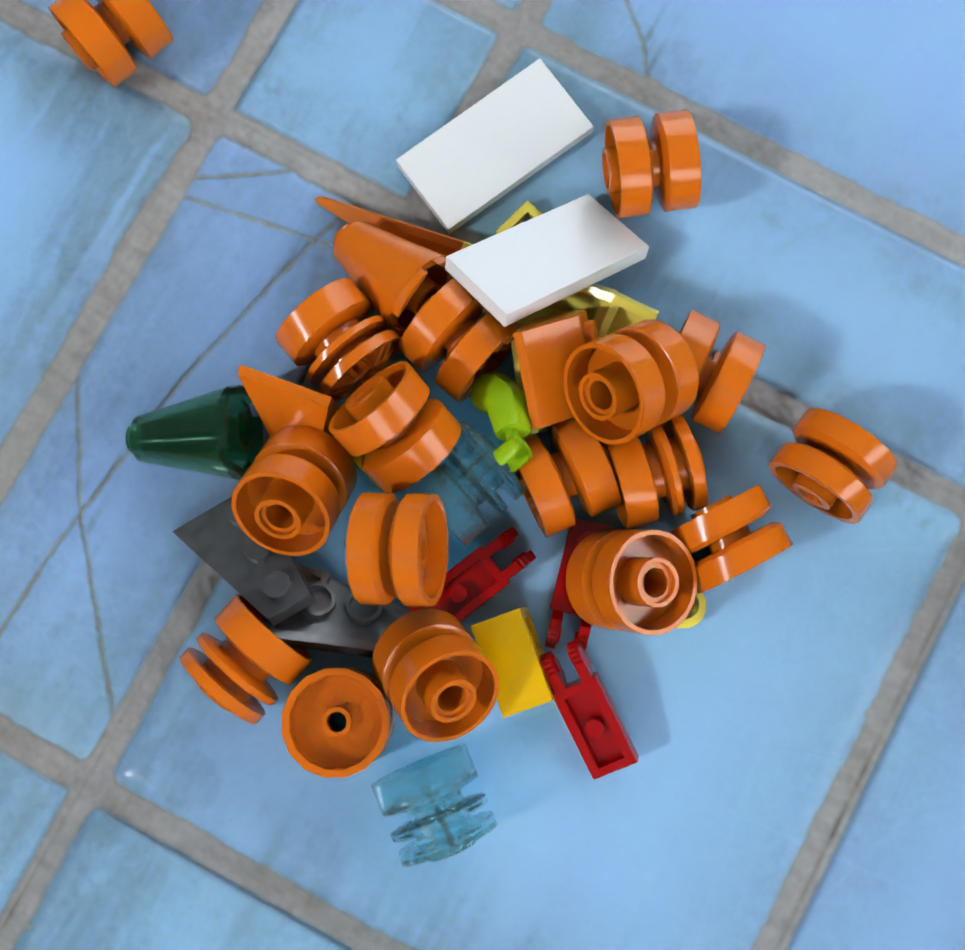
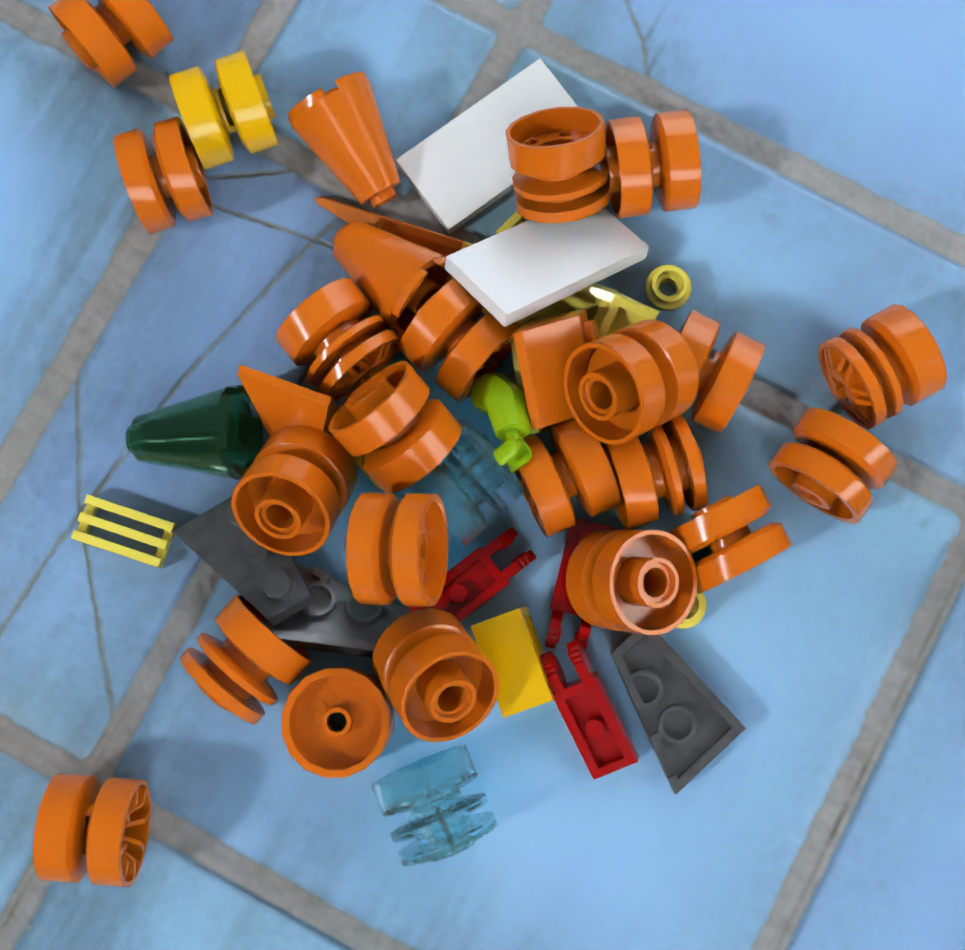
(88, 519): none -> light yellow tile
(92, 830): none -> orange wheel
(163, 175): none -> orange wheel
(235, 106): none -> yellow wheel
(349, 138): none -> orange cone
(559, 164): none -> orange wheel
(674, 276): none -> light yellow plate
(675, 707): none -> flat silver wing
(882, 366): none -> orange wheel

